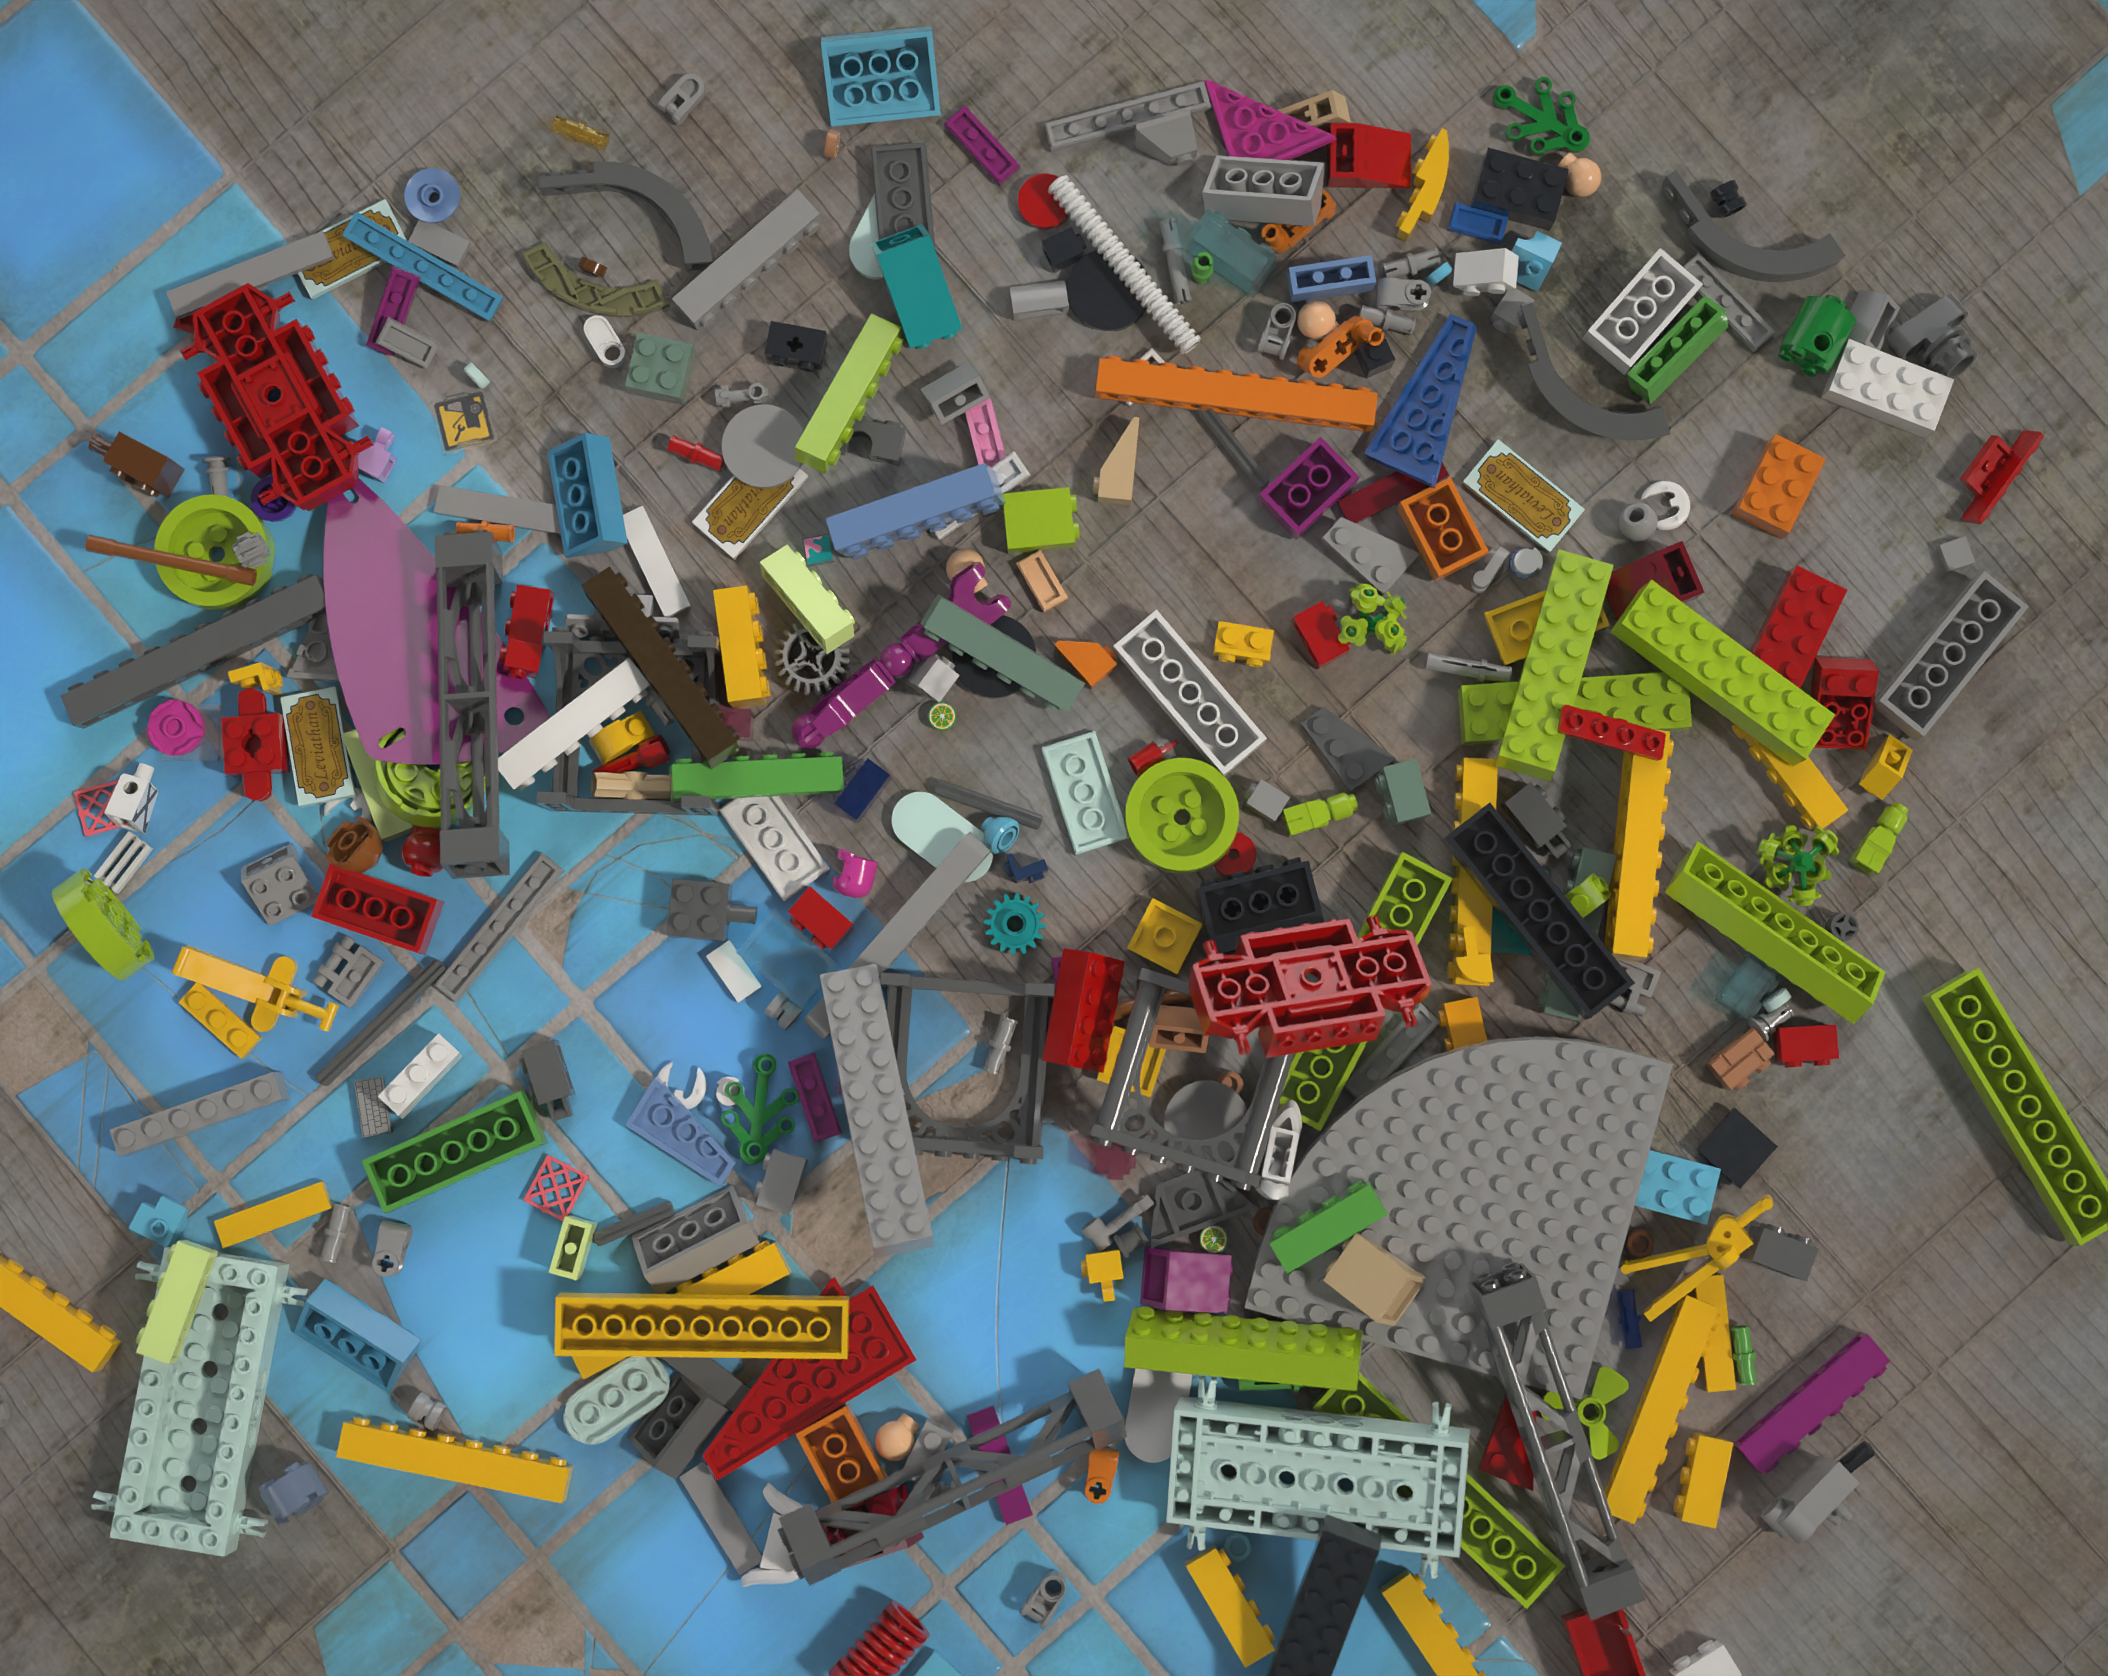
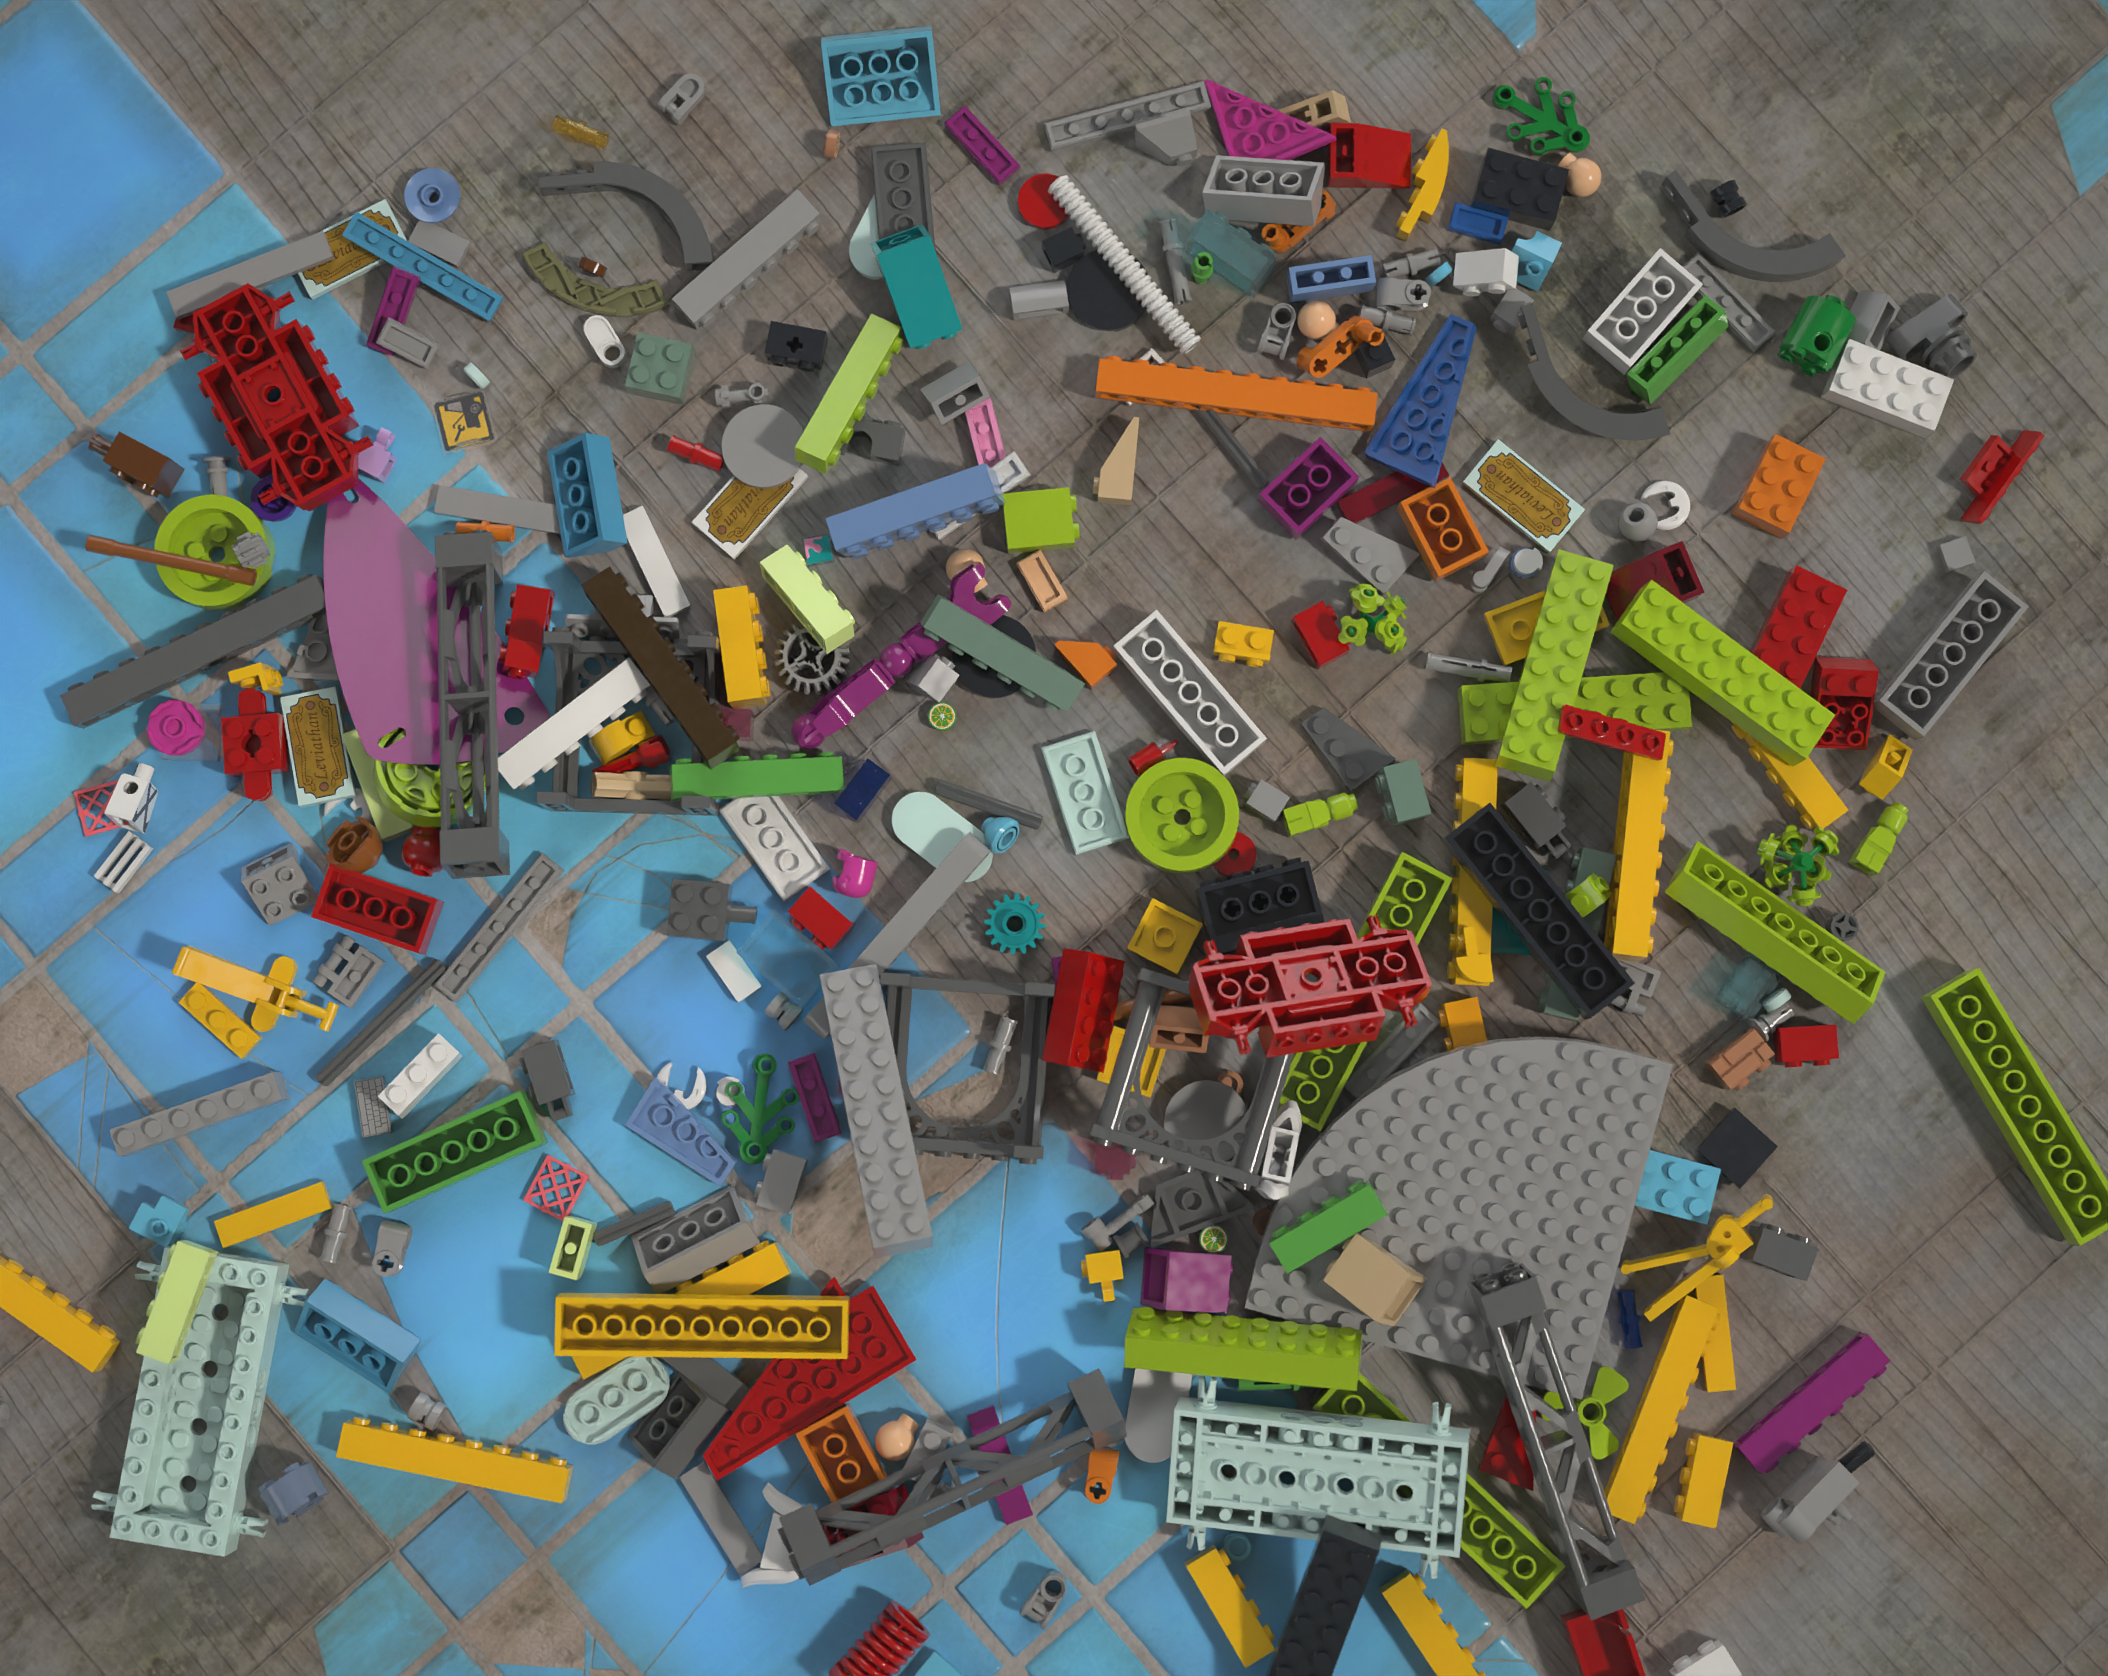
(102, 925): lime brick -> none
(1032, 872): dark blue bracket -> none
(1639, 1243): reddish brown tile -> none
(1744, 1355): bright green pin -> none

